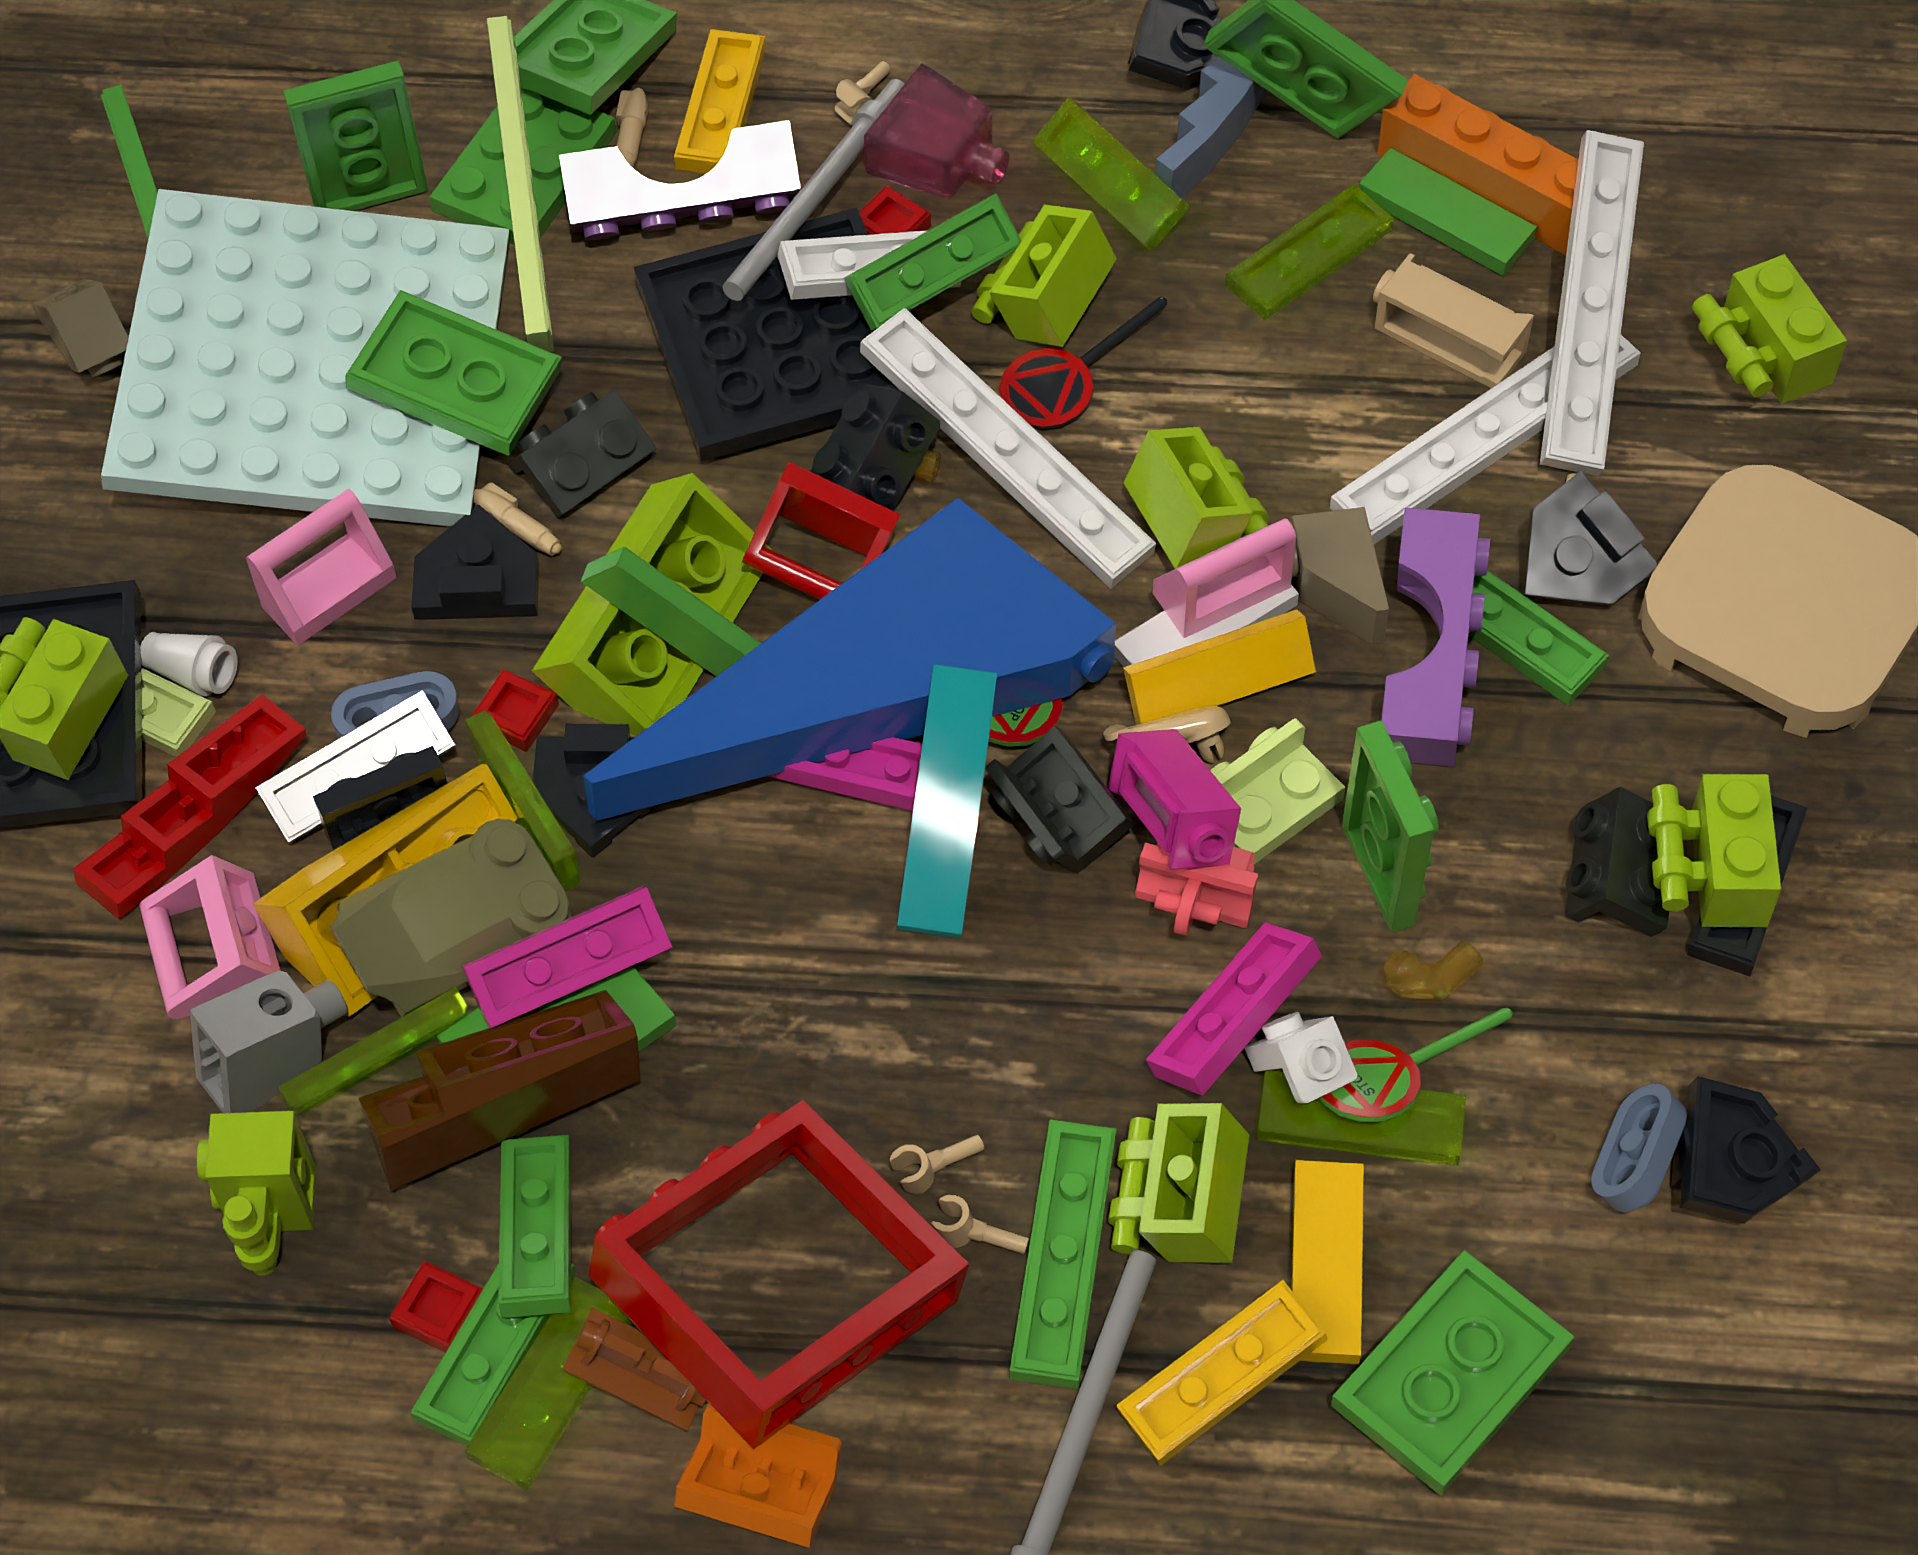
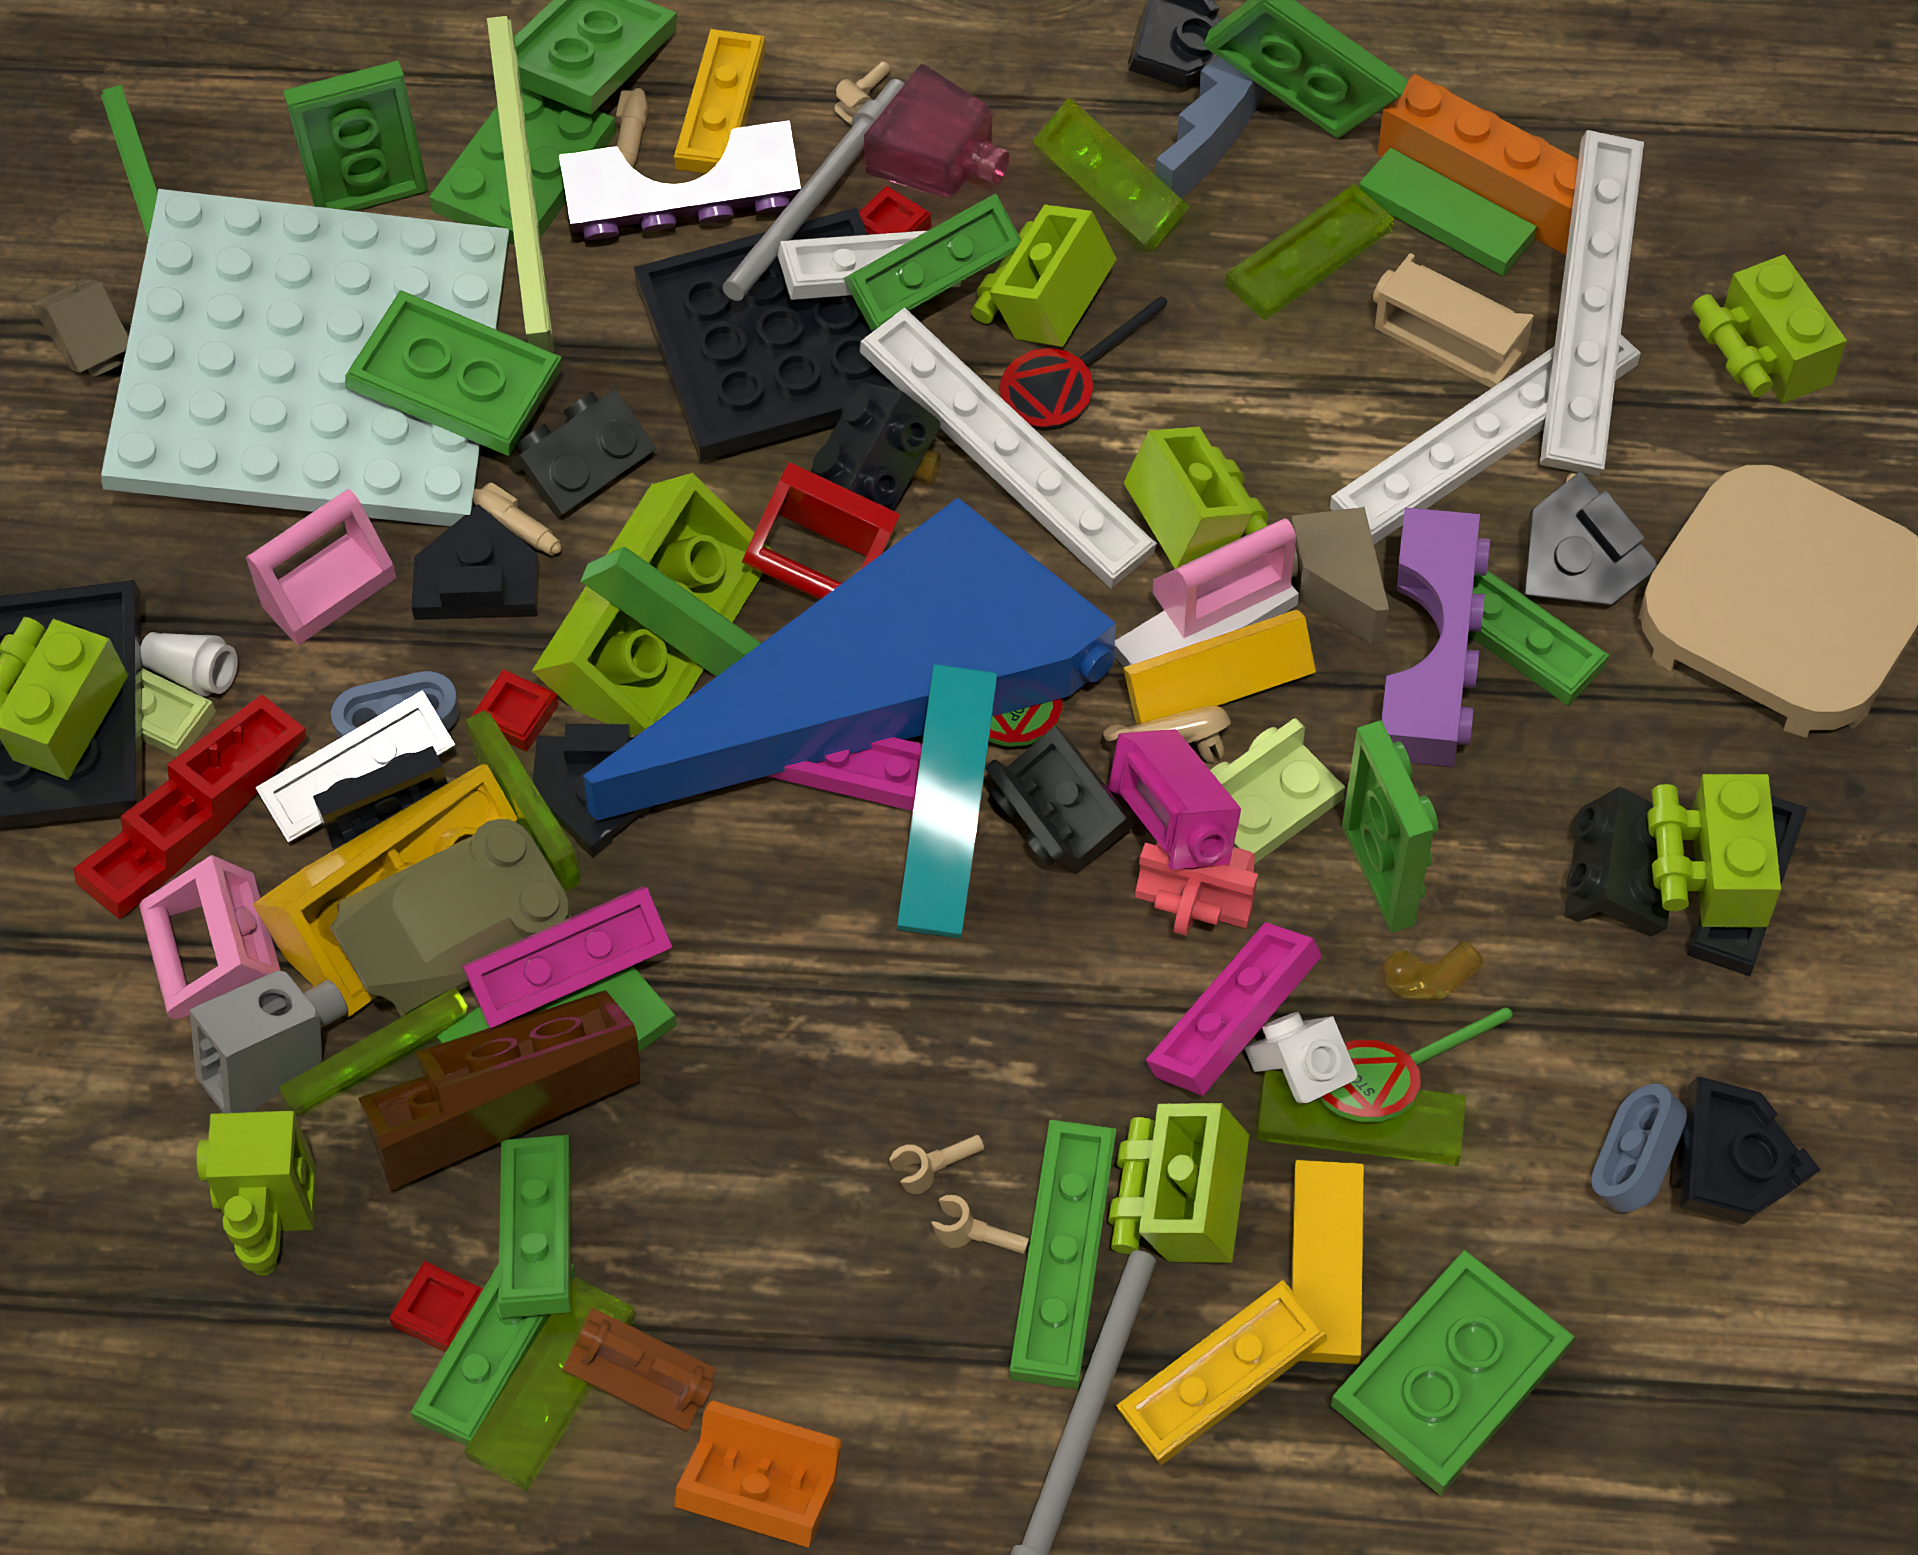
(767, 1405): red window -> none

